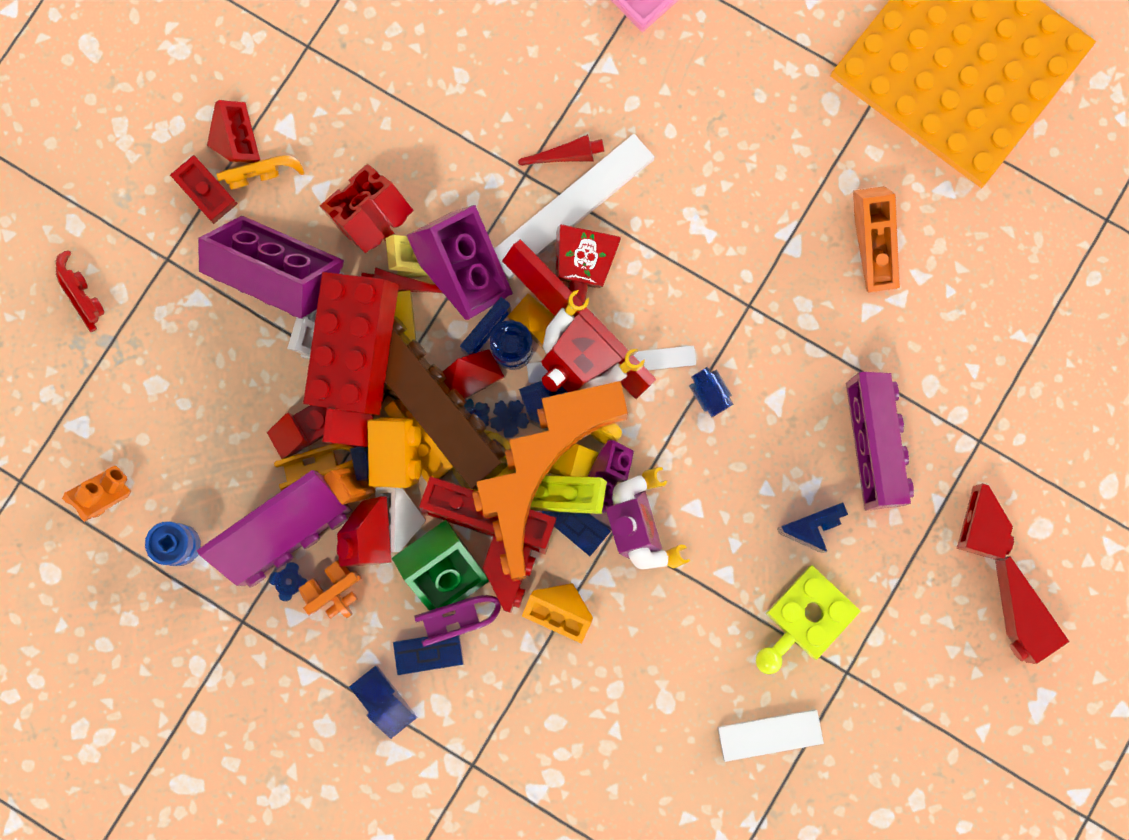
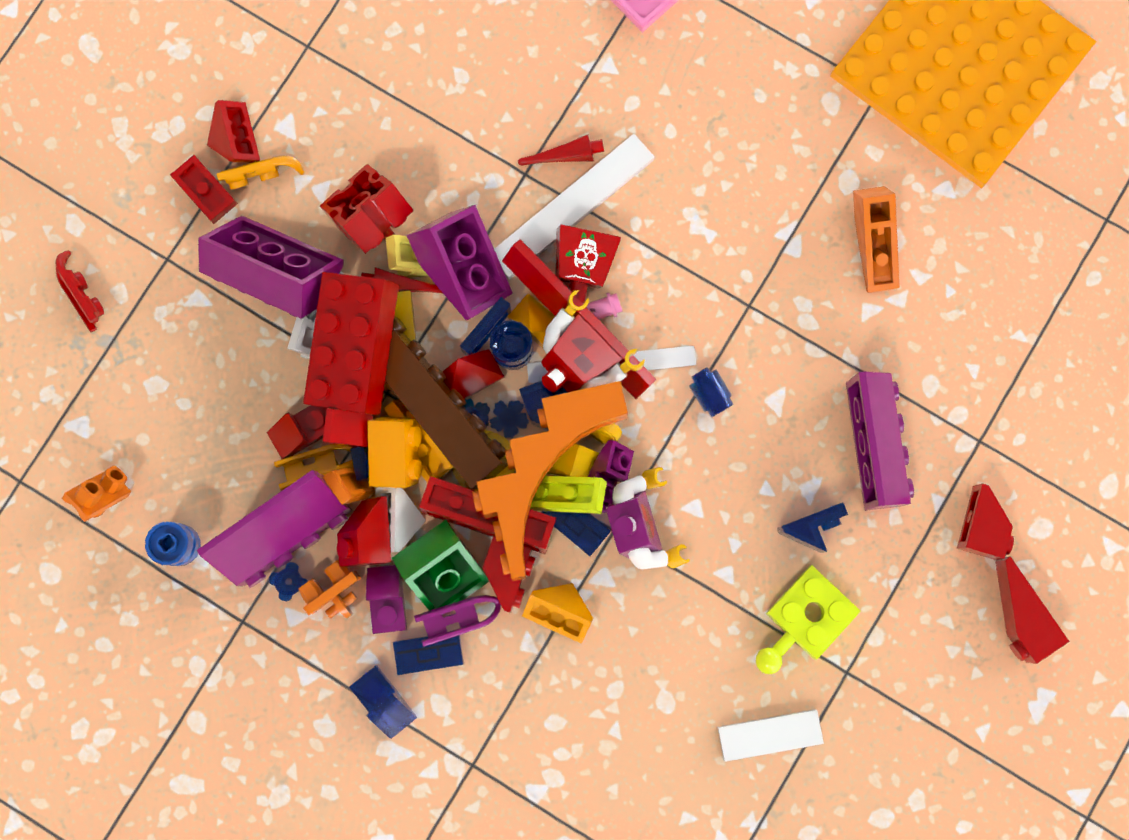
(386, 599): none -> magenta slope
(605, 306): none -> bright pink pin

